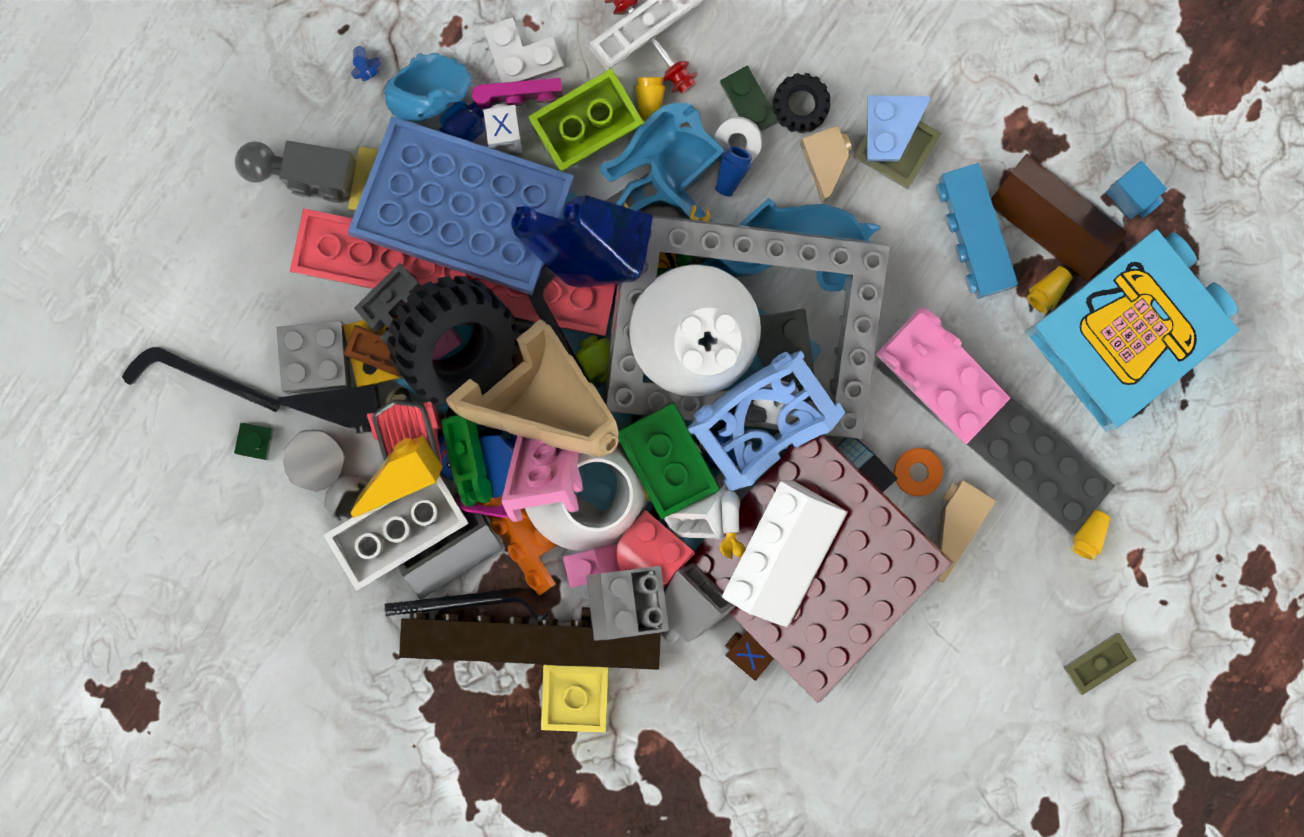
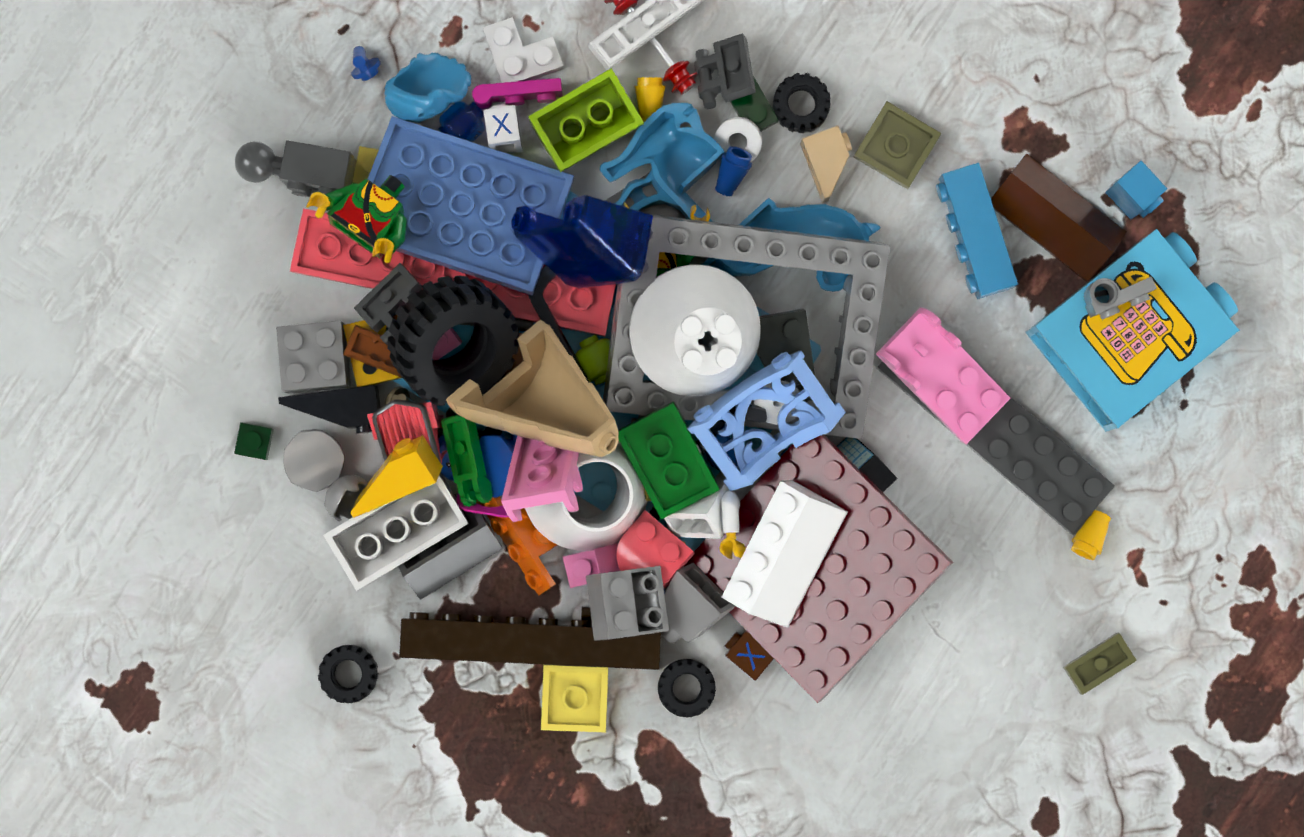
(156, 354): black piece -> none
(333, 688): none -> black tyre
(366, 214): none -> torso
(519, 595): black piece -> none
(693, 707): none -> black tyre
(733, 68): none -> dark grey plate
(892, 124): light blue wing -> none
(933, 466): orange piece -> none
(961, 519): tan slope -> none
(1049, 290): yellow cone -> none
(1134, 294): none -> light grey plate

